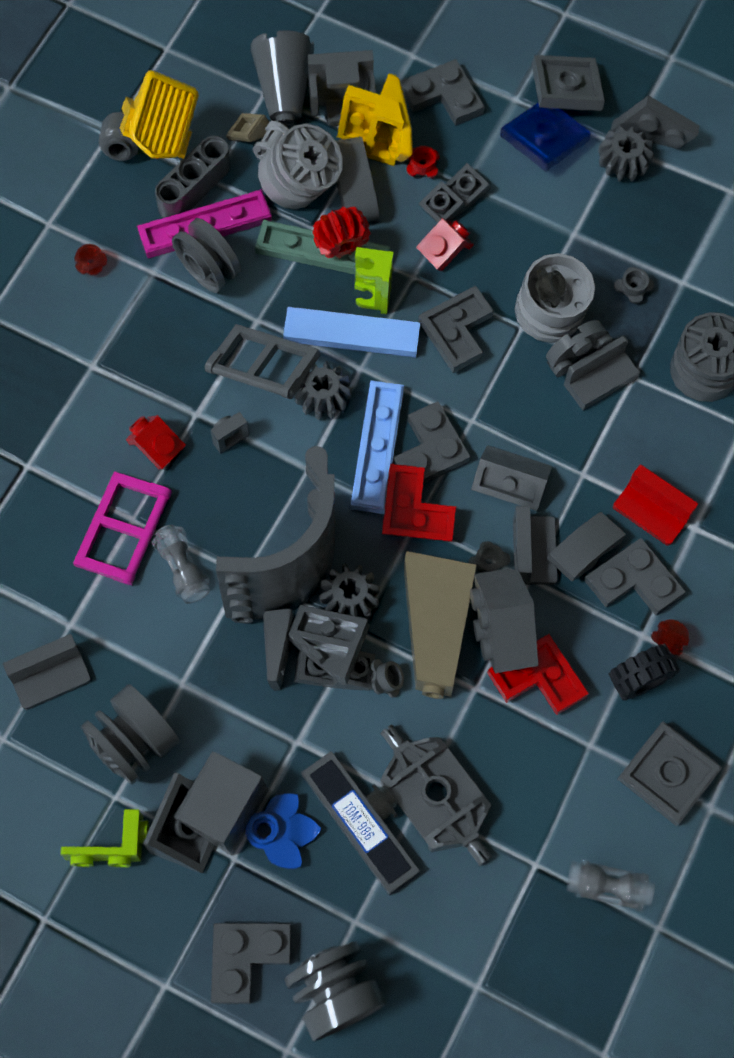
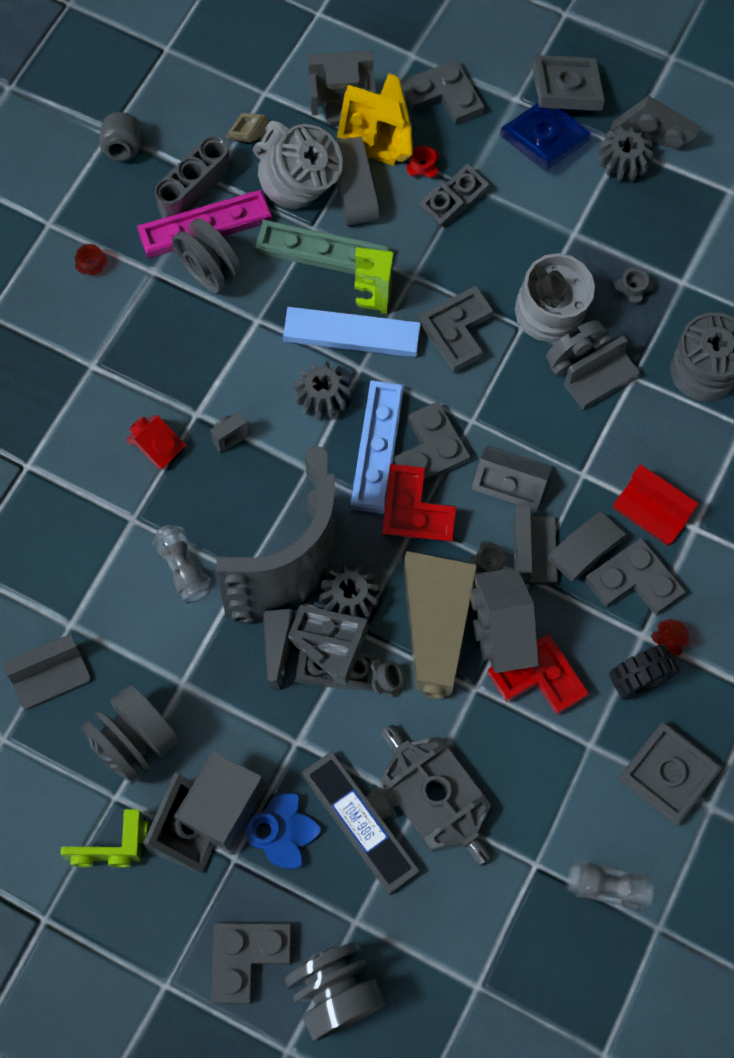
(101, 520): dark pink window -> none
(160, 116): yellow piece -> none
(283, 73): dark grey cone -> none
(310, 355): dark grey window -> none
(341, 232): red gear -> none
(444, 243): bracket -> none

